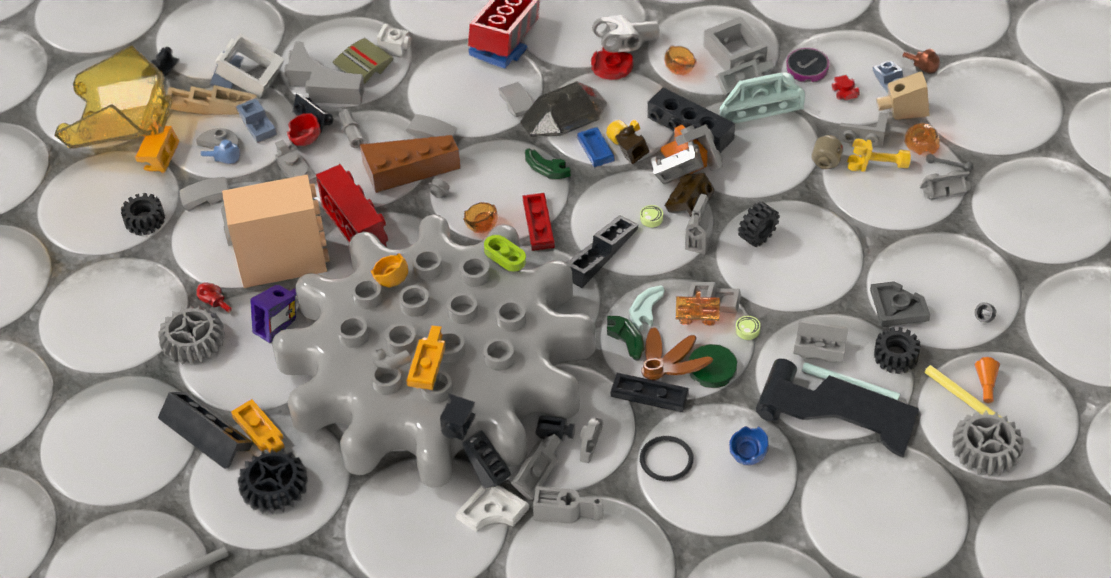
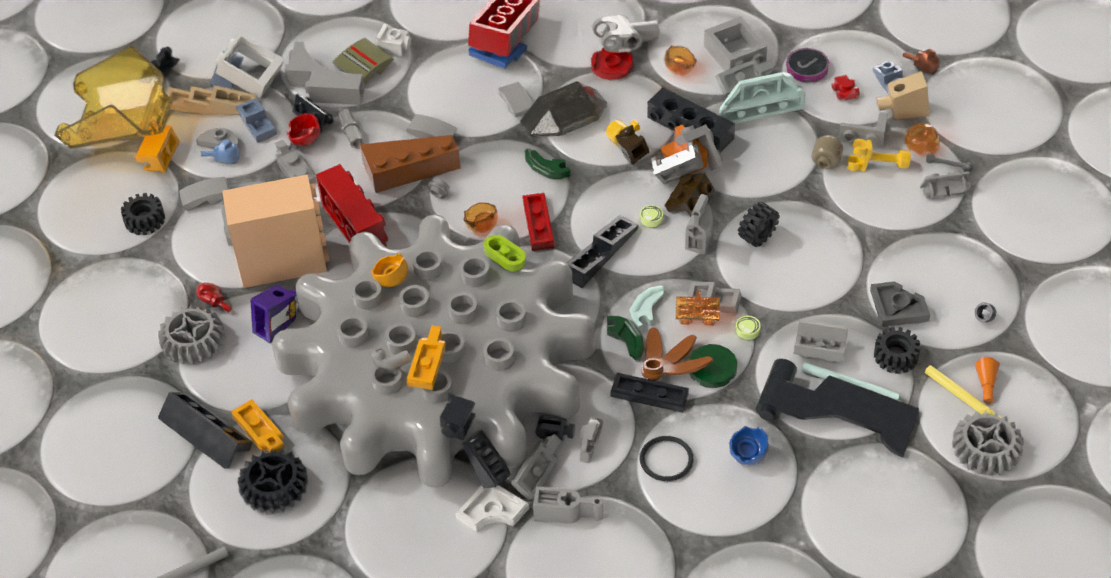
(595, 147): blue tile -> none

